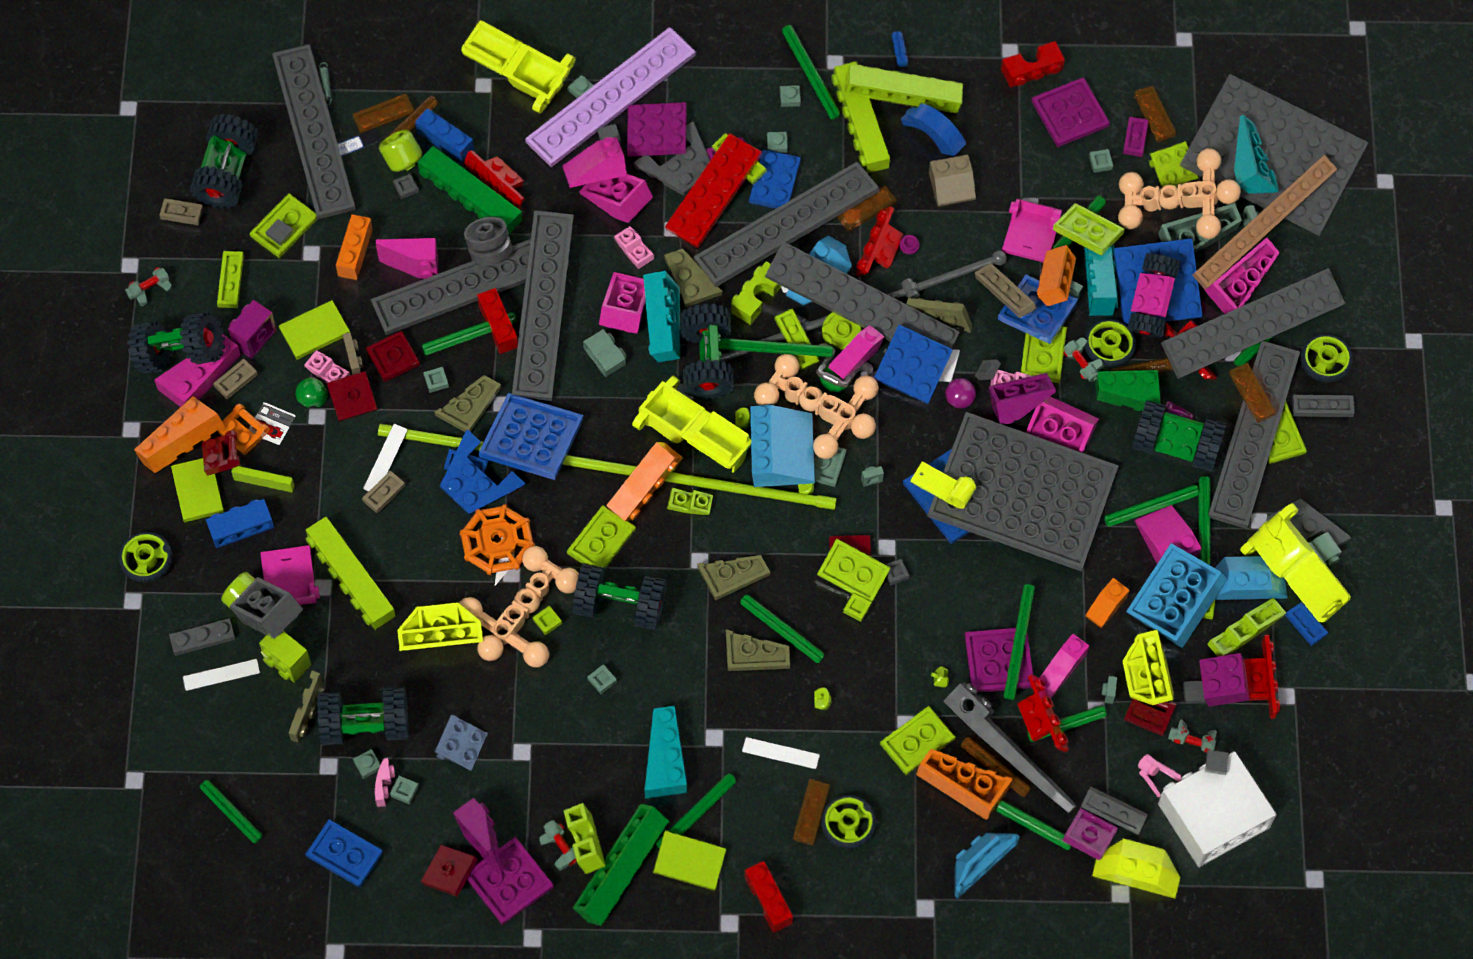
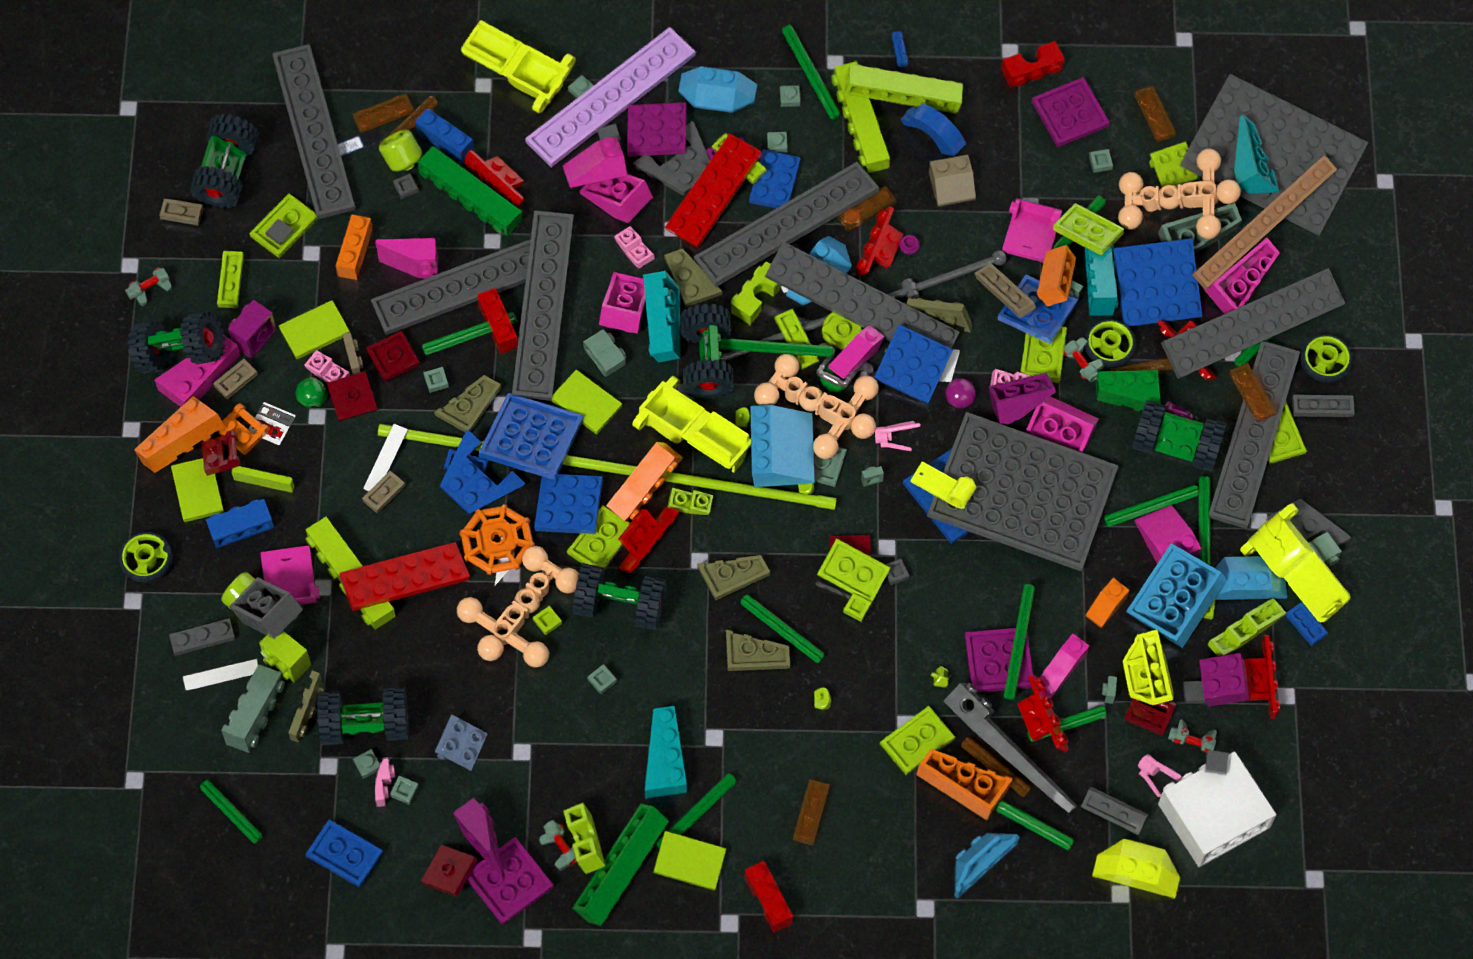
(253, 709): none -> sand green wedge
(325, 83): sand green piece -> none
(404, 576): none -> red plate
(439, 627): neon yellow wedge -> none
(488, 240): flat silver wheel -> none
(569, 504): none -> blue plate
(588, 399): none -> lime tile
(642, 535): none -> red bracket
(717, 89): none -> dark azure wedge
(780, 753): white sticker -> none
(831, 814): lime wheel -> none
(883, 434): none -> bright pink plant
(987, 369): dark grey tile -> none
(1090, 834): magenta plate -> none
(1135, 136): magenta plate -> none
(1153, 295): plate -> none
(1248, 214): sand green plate -> none

